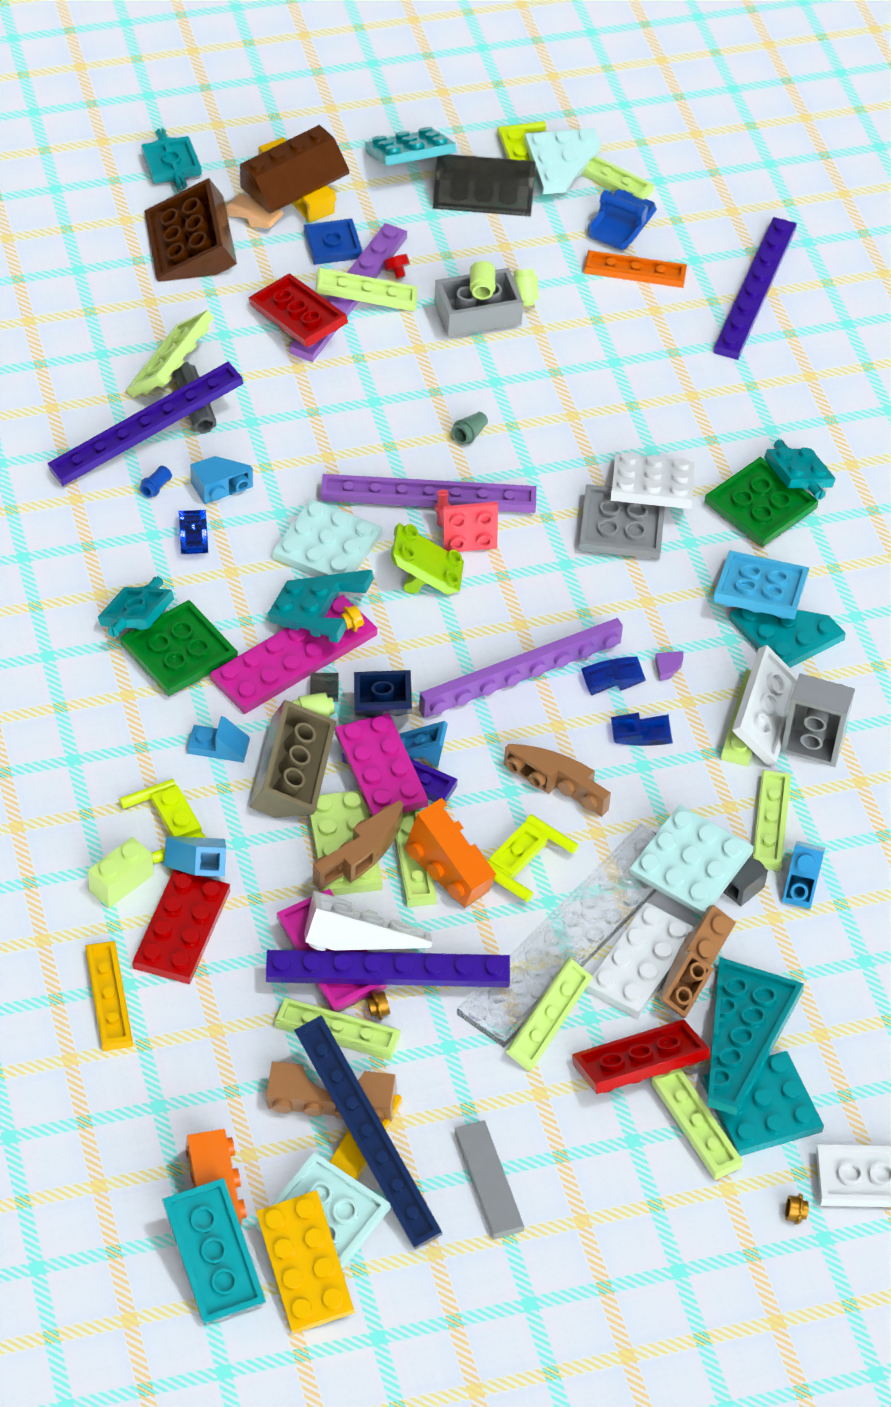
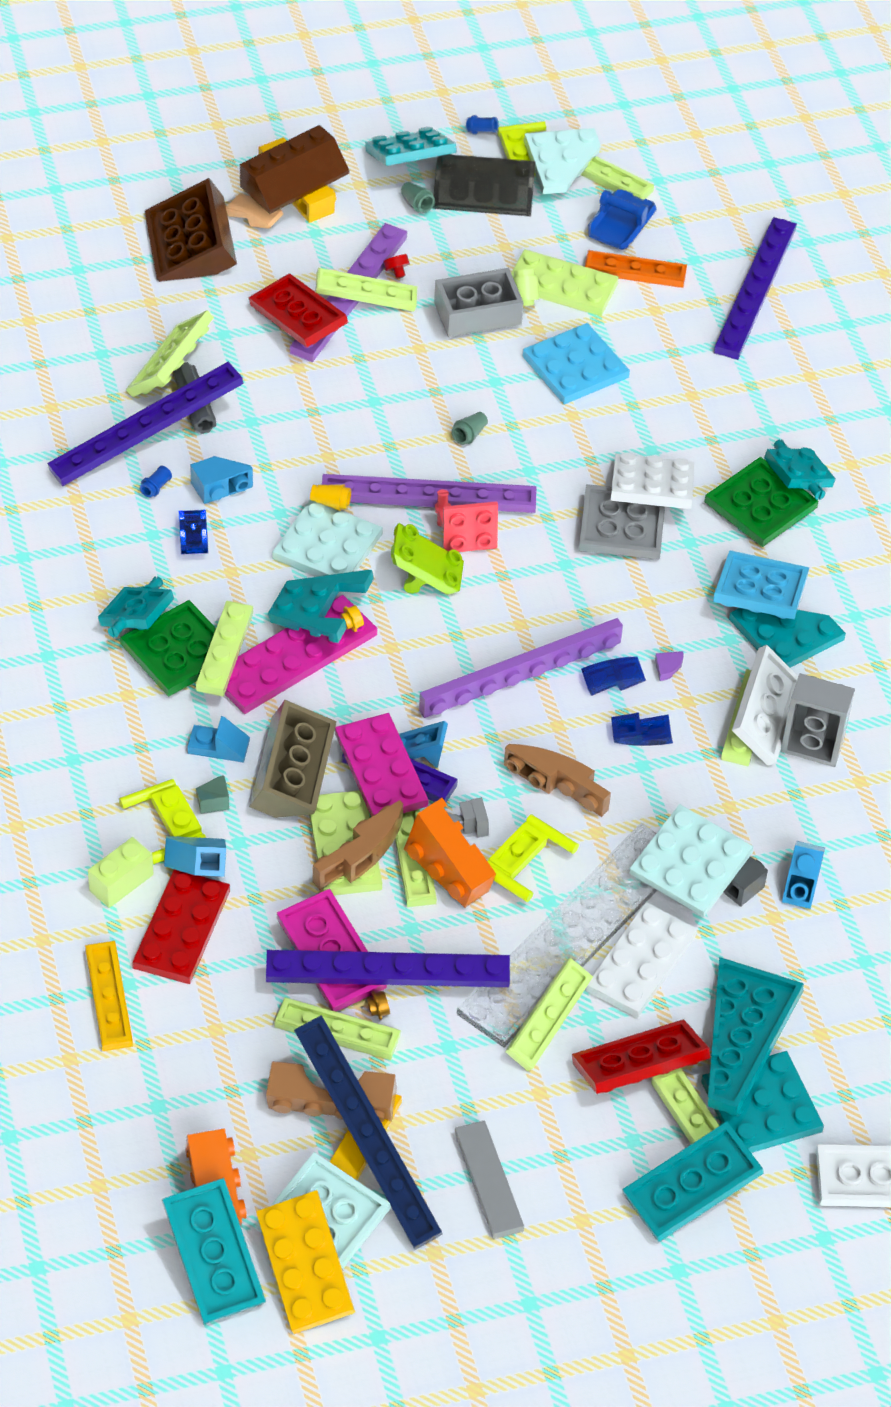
(171, 159): teal plate -> none
(213, 795): none -> sand green slope
(224, 648): none -> yellowish green plate
(317, 703): yellowish green brick -> none
(325, 683): clear smoke tile -> none
(332, 241): blue tile -> none
(333, 496): none -> yellow cone
(339, 927): white wedge -> none
(382, 693): dark blue slope -> none
(419, 197): none -> sand green cone
(473, 817): none -> light grey piece
(482, 124): none -> blue pin
(482, 279): yellowish green brick -> none
(569, 283): none -> yellowish green plate
(576, 363): none -> medium azure plate
(693, 1181): none -> teal plate
(694, 961): medium nougat slope -> none
(771, 819): yellowish green tile -> none
(796, 1208): pearl gold plate -> none

